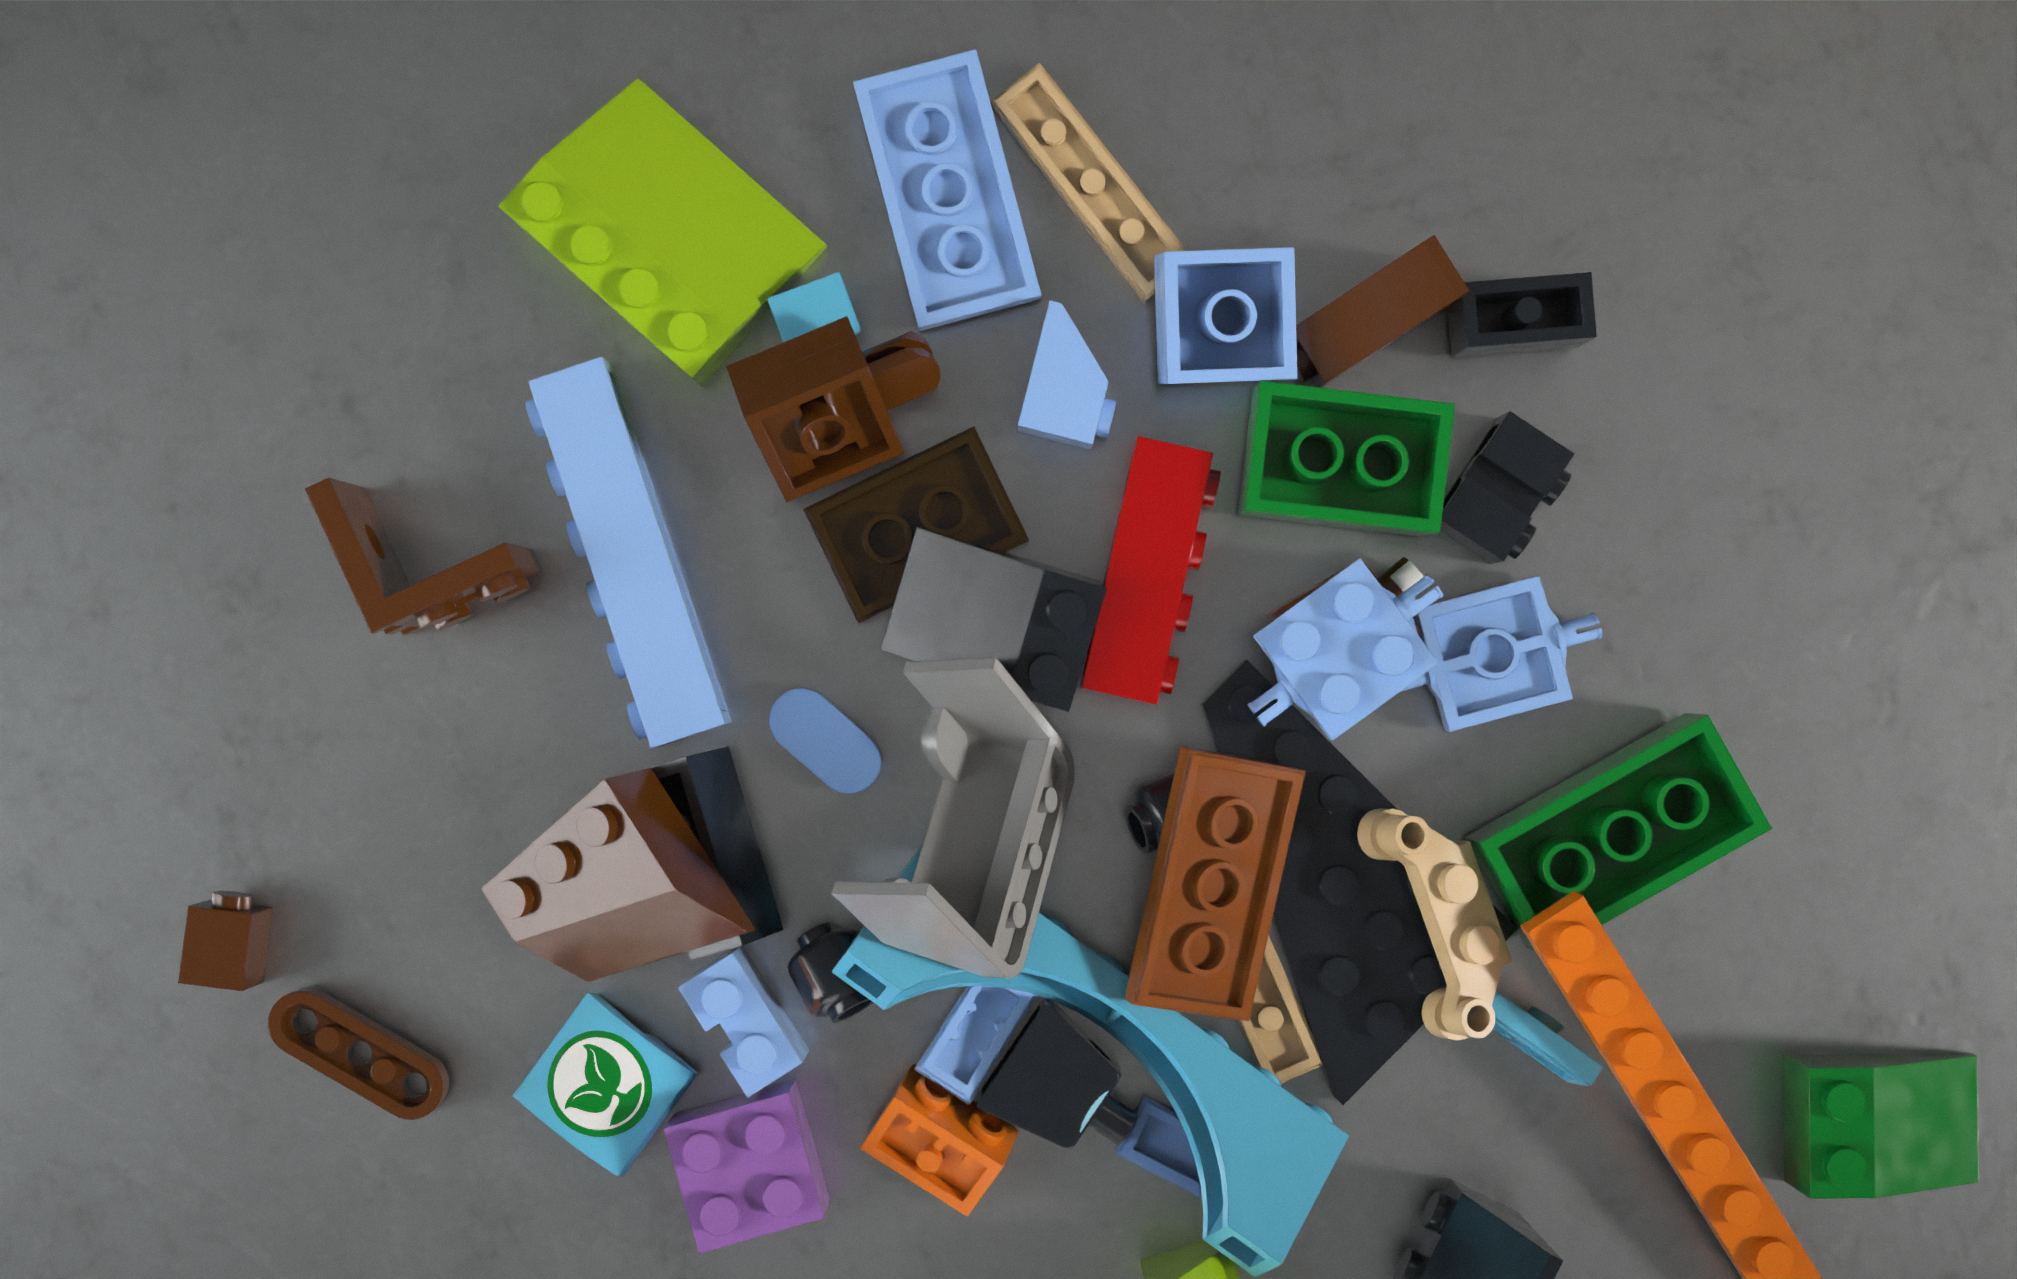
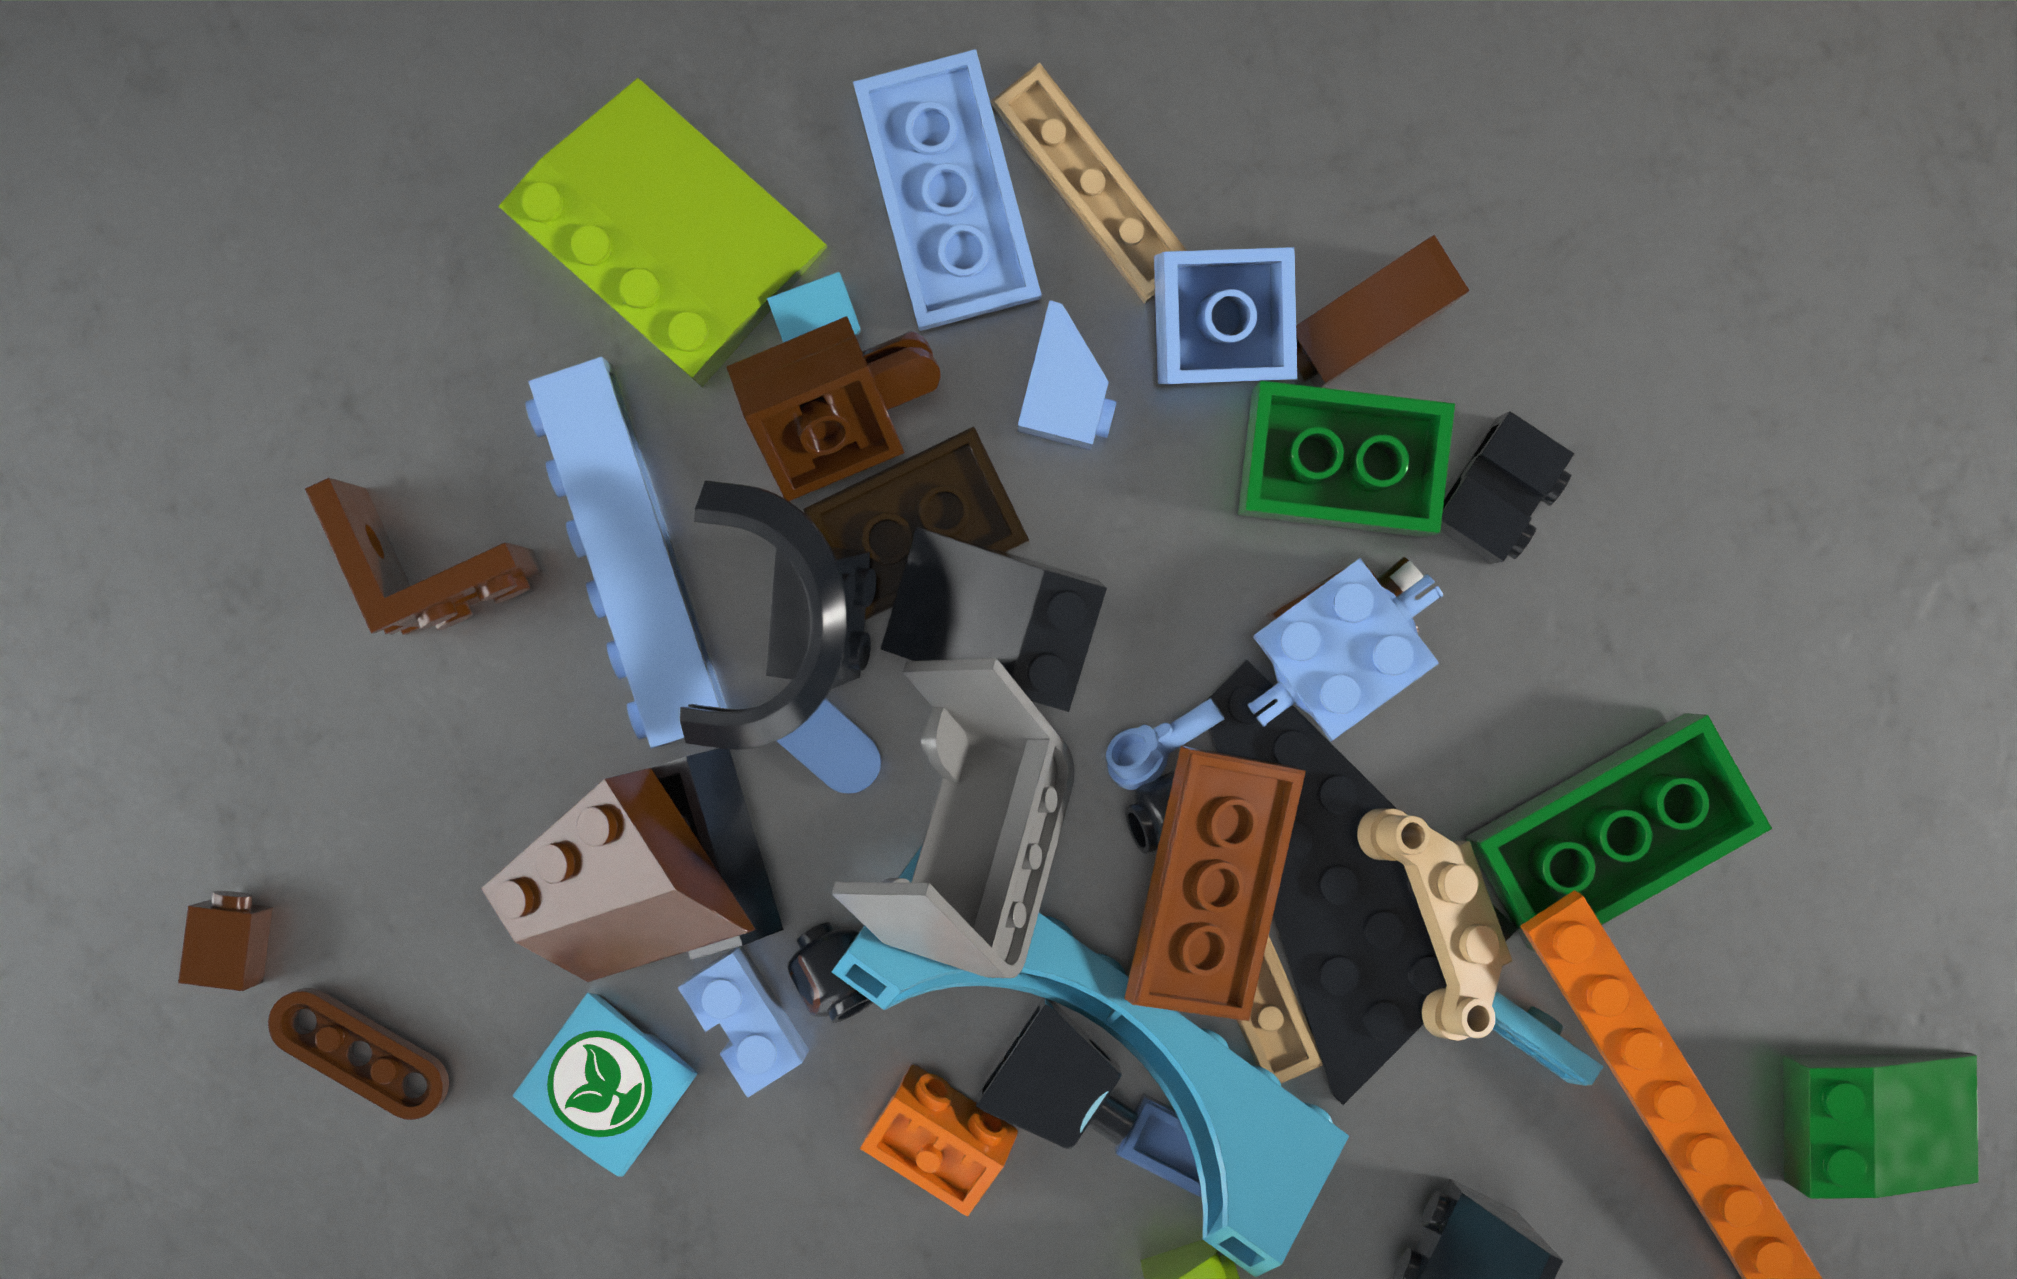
(747, 1166): medium lavender brick -> none
(813, 621): none -> black piece
(973, 1038): light blue plate -> none
(1143, 752): none -> light blue plate
(1148, 570): red brick -> none
(1498, 653): light blue plate -> none
(1523, 315): black brick -> none

